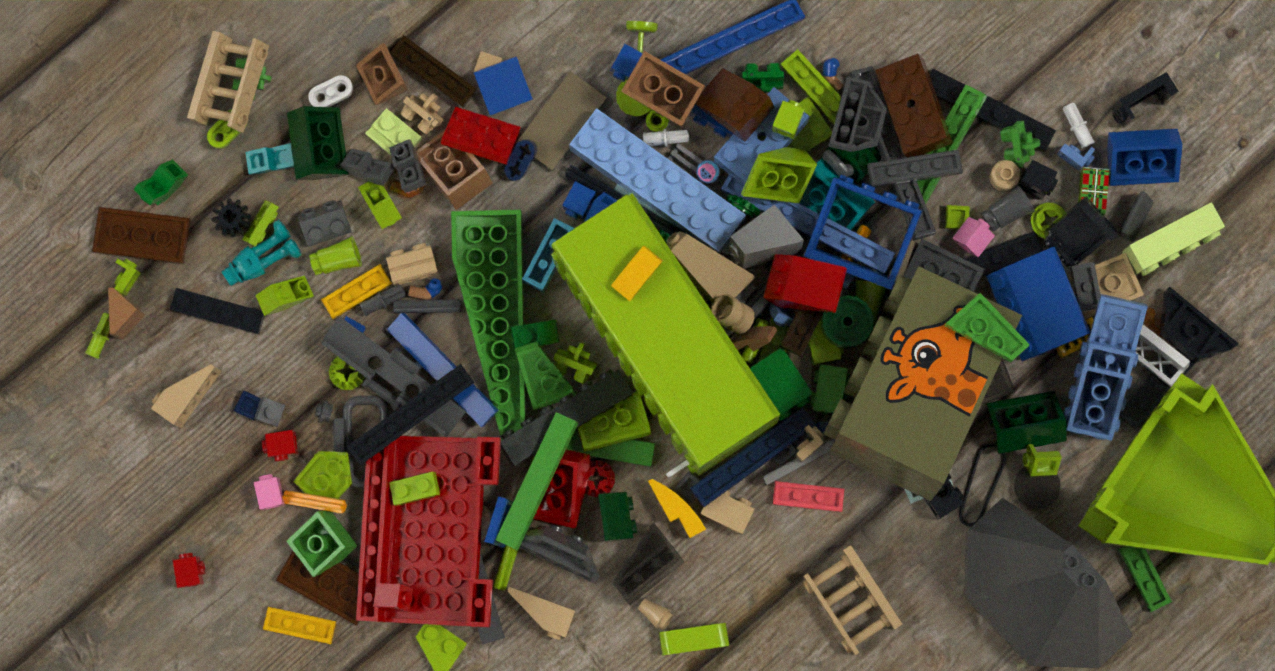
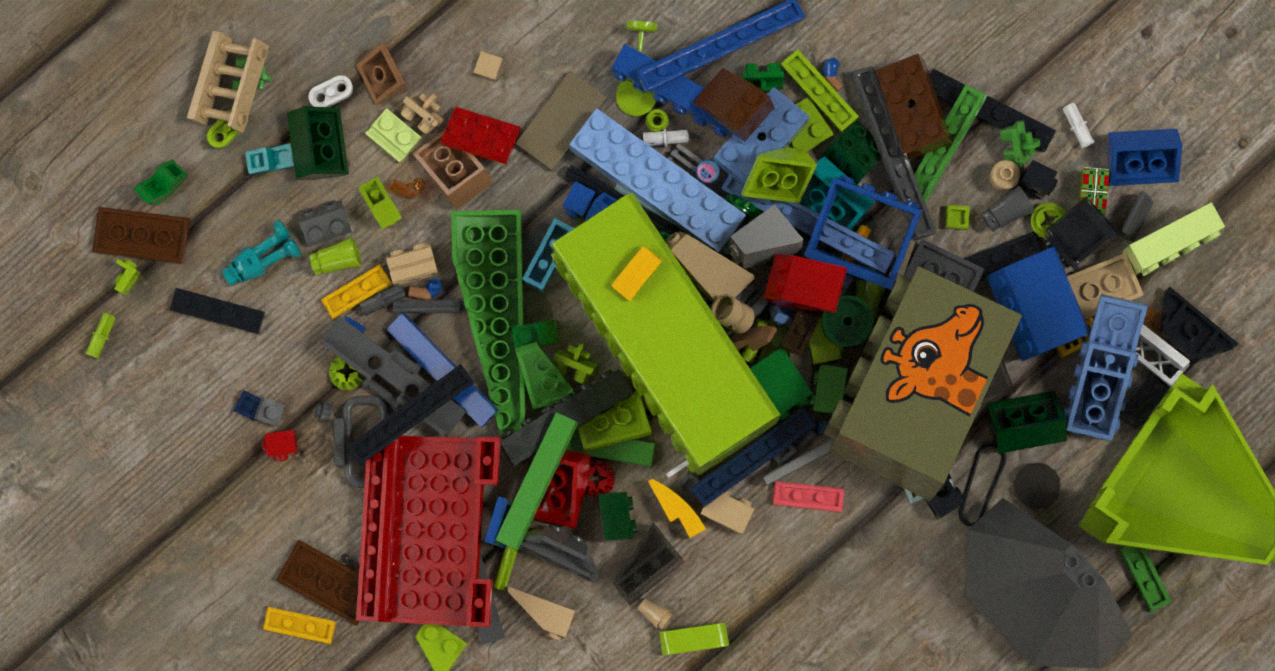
(122, 314): medium nougat slope -> none
(183, 397): tan slope -> none
(188, 570): red brick -> none
(224, 224): black gear -> none
(264, 217): lime plate -> none
(269, 492): bright pink brick -> none
(284, 295): lime slope -> none
(314, 501): light orange axle -> none
(321, 542): bright green slope -> none
(326, 475): lime tile -> none
(365, 167): dark grey slope -> none
(393, 597): red brick -> none
(408, 166): dark grey slope -> none
(414, 488): lime plate -> none
(433, 71): dark brown plate -> none
(503, 85): blue tile -> none
(516, 157): dark blue beam -> none
(663, 89): medium nougat slope -> none
(788, 119): lime brick -> none
(807, 448): tan bracket -> none
(837, 165): dark grey arm -> none
(858, 117): dark grey wedge -> none
(875, 599): tan fence -> none
(914, 168): dark grey tile -> none
(973, 236): bright pink brick -> none
(988, 328): bright green wing -> none
(1041, 462): lime bracket -> none
(1072, 156): medium blue bracket -> none
(1085, 285): dark grey plate -> none
(1161, 86): black panel -> none

